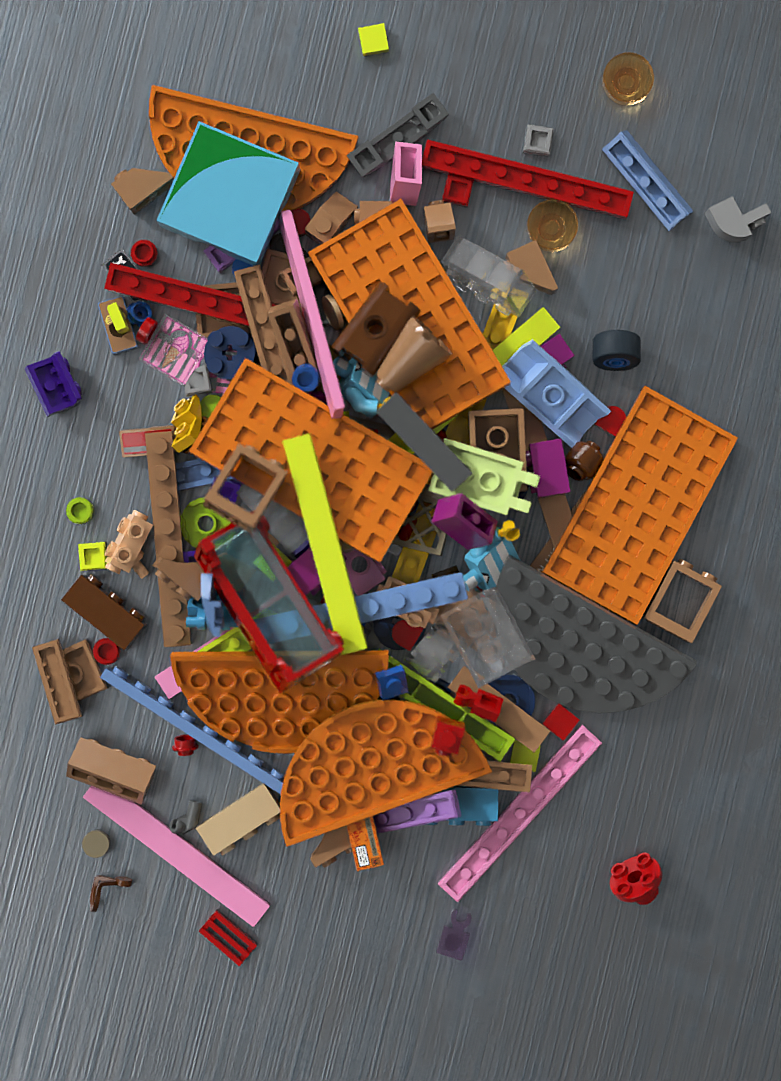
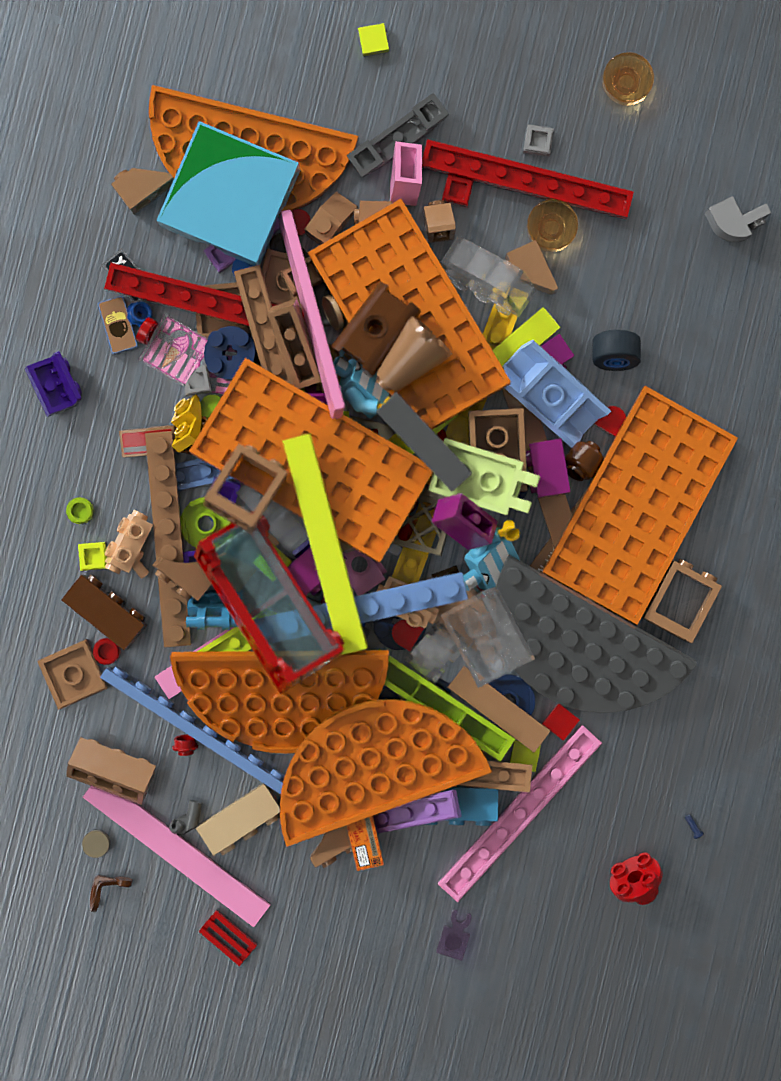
(57, 681): medium nougat plate -> none
(118, 318): neon yellow tile -> none
(144, 253): red plate -> none
(212, 607): medium blue slope -> none
(306, 378): blue tile -> none
(392, 682): blue plate -> none
(447, 736): red brick -> none
(481, 703): red plate -> none
(647, 180): medium blue slope -> none
(697, 834): none -> dark blue piece

